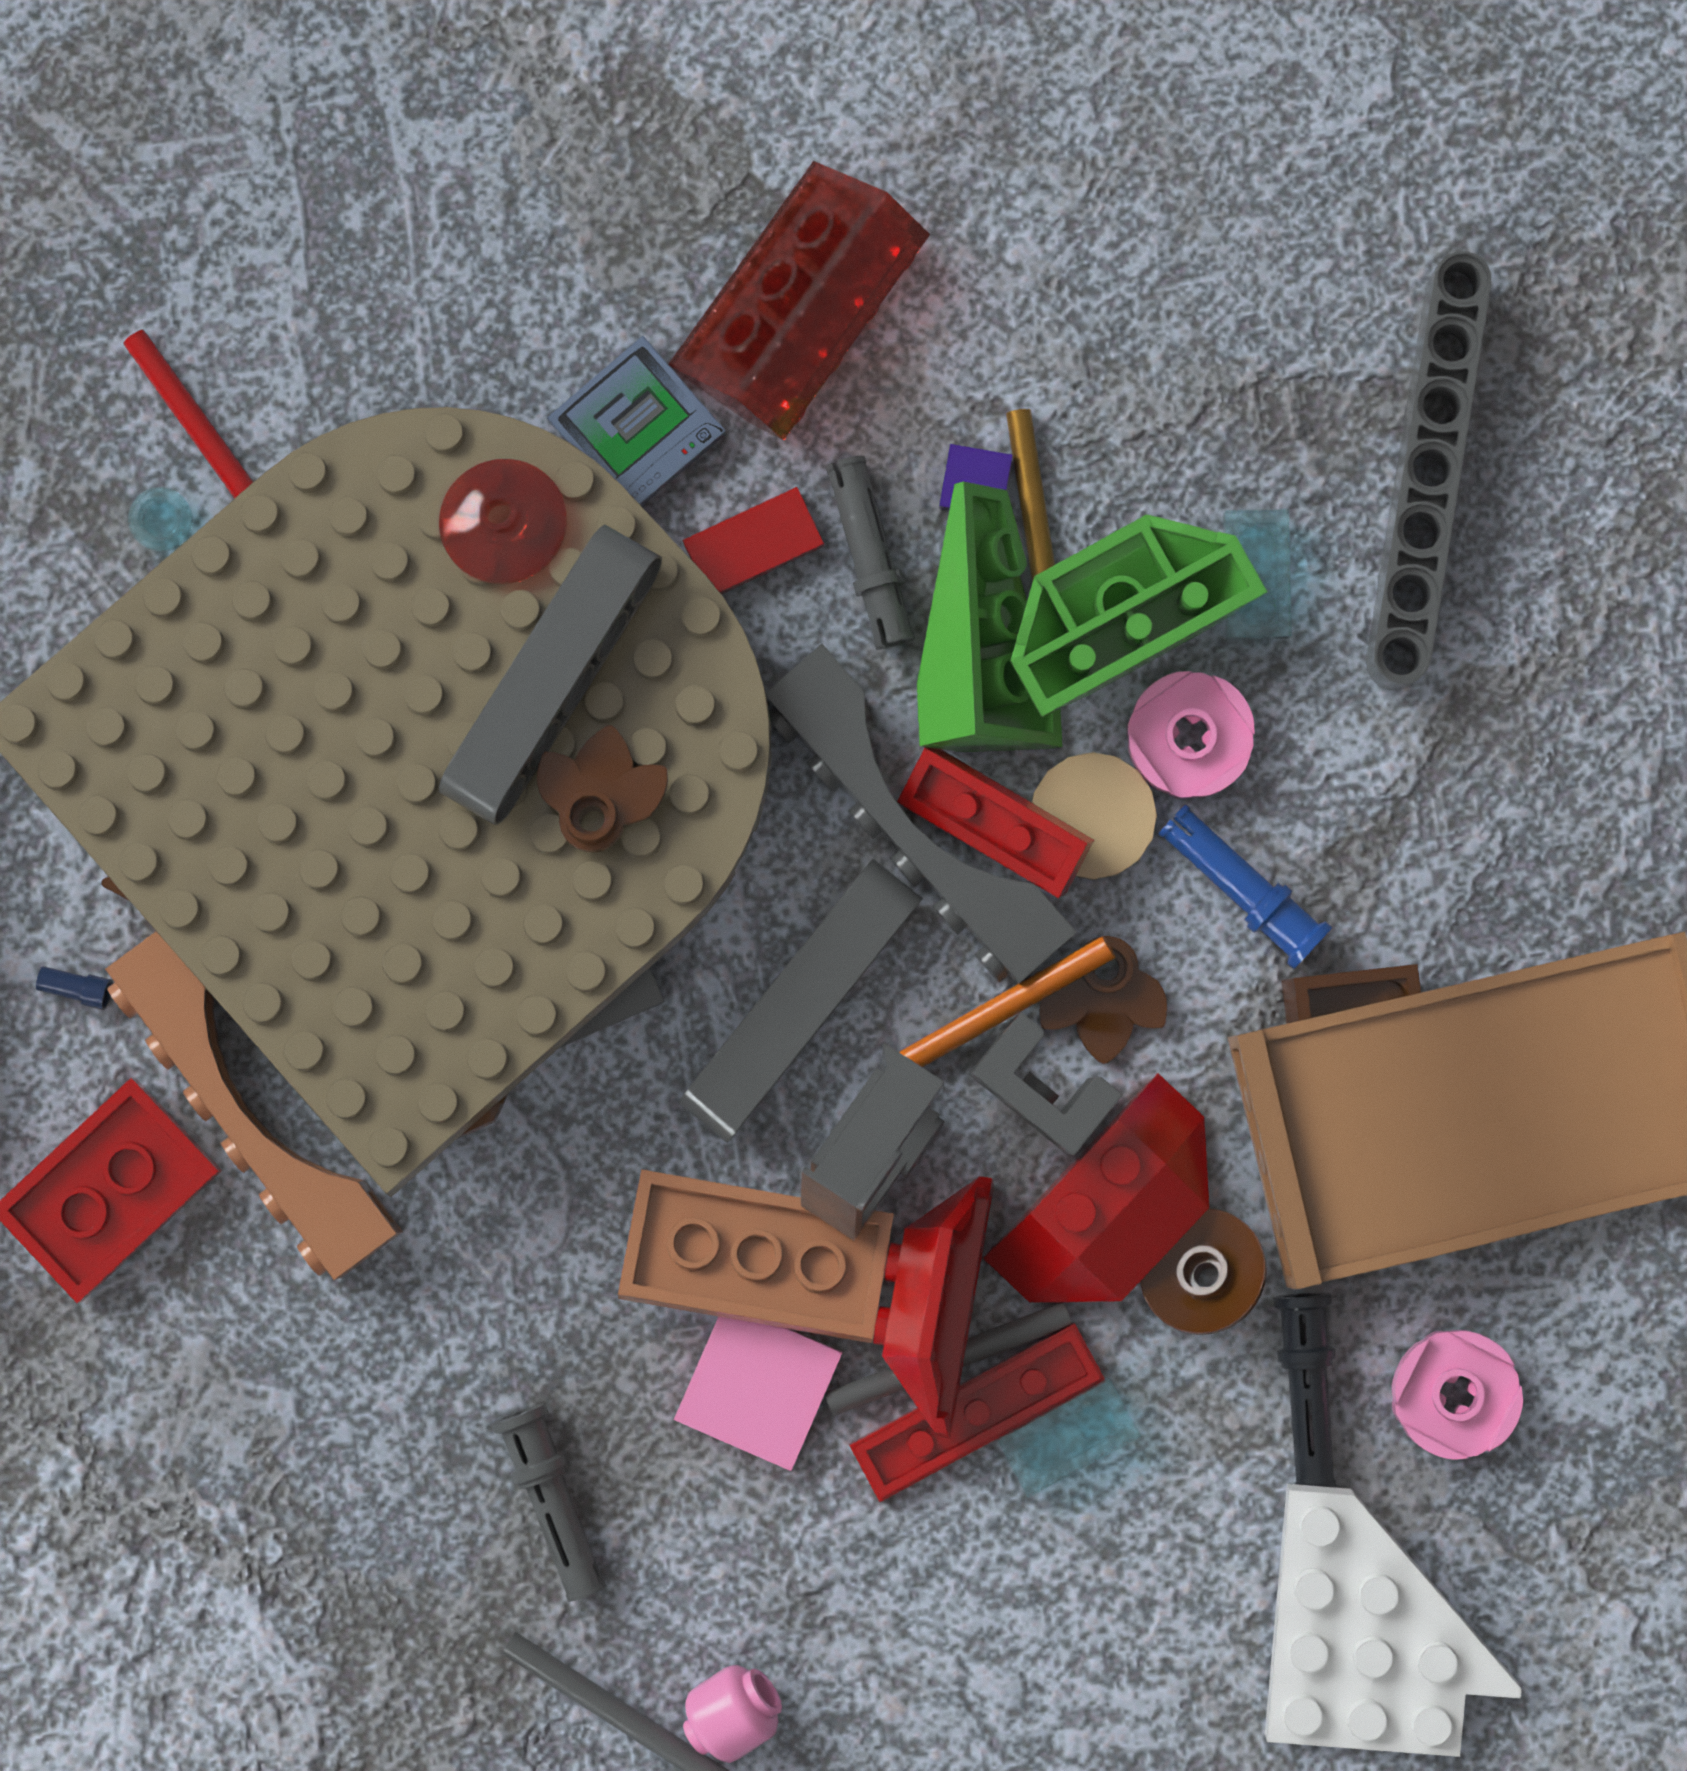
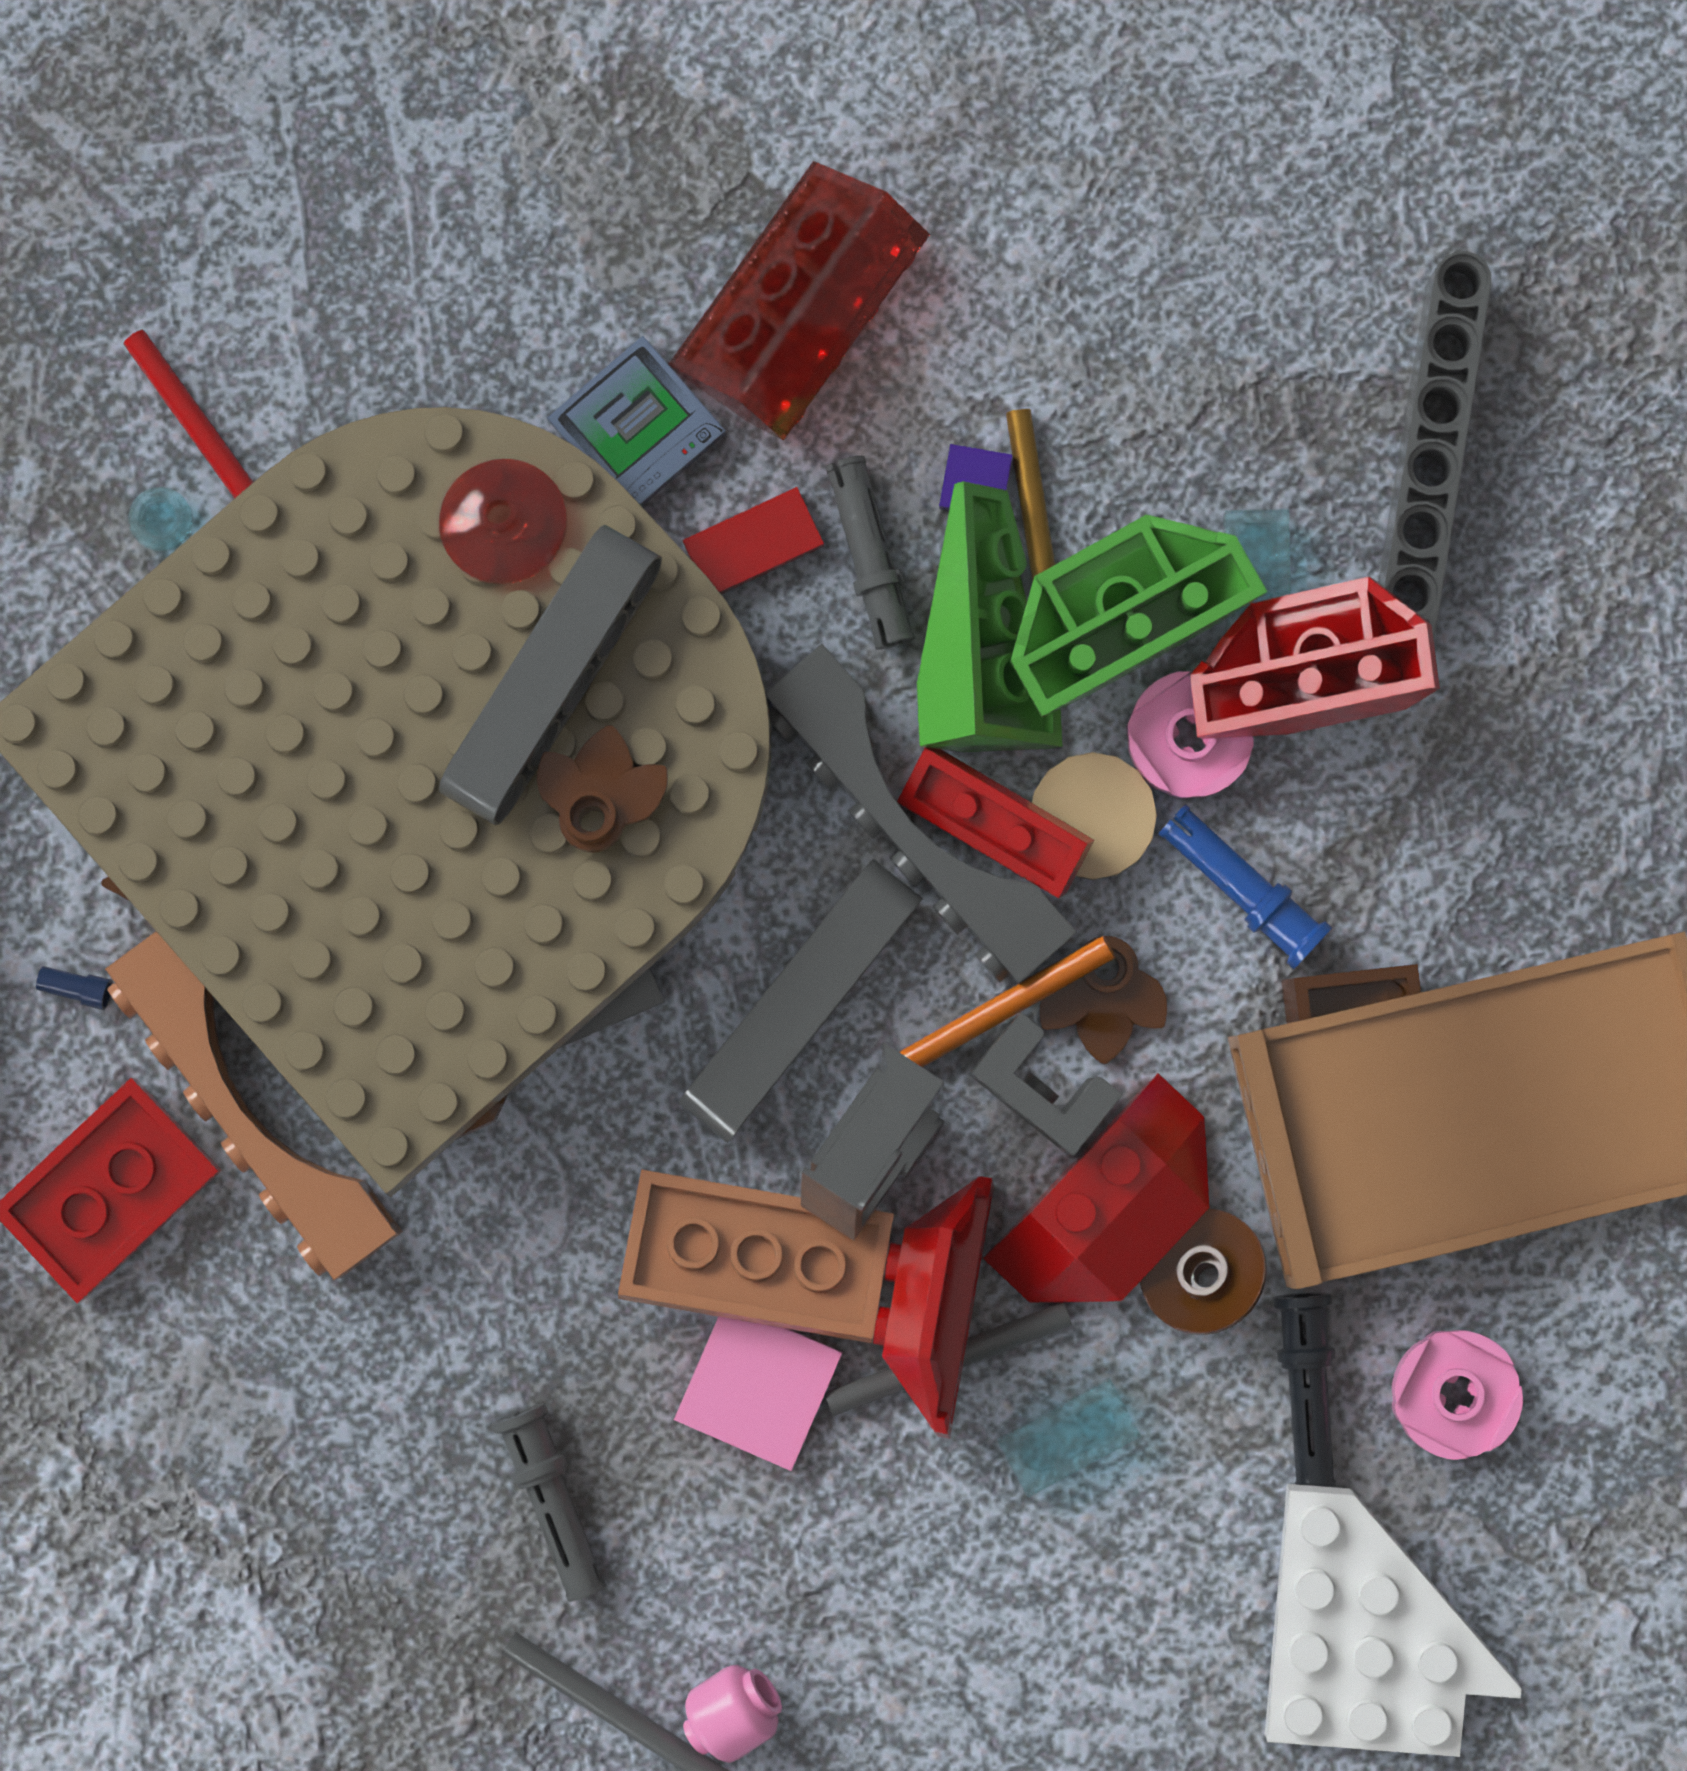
(984, 1411): red tile -> none
(1315, 663): none -> red wedge

